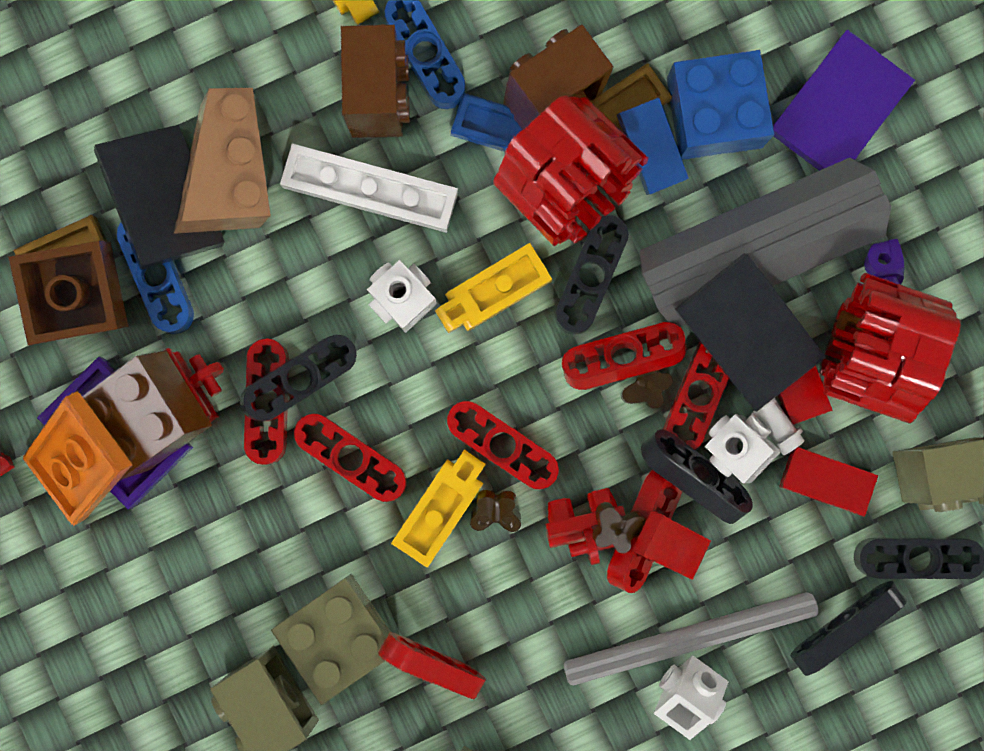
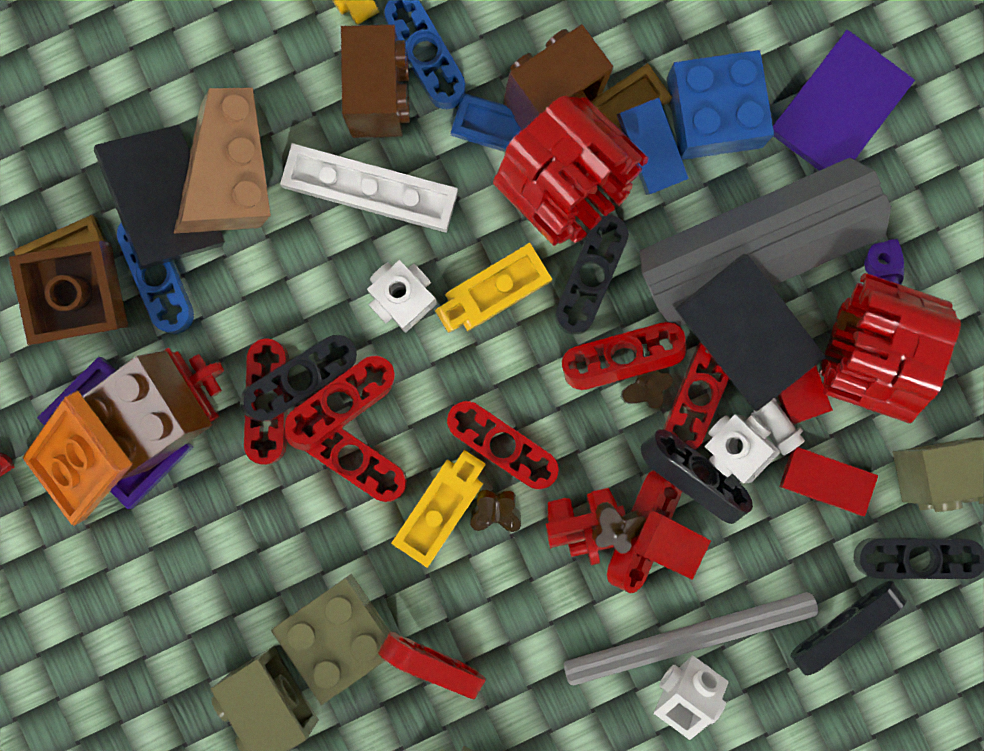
(307, 412): none -> red beam

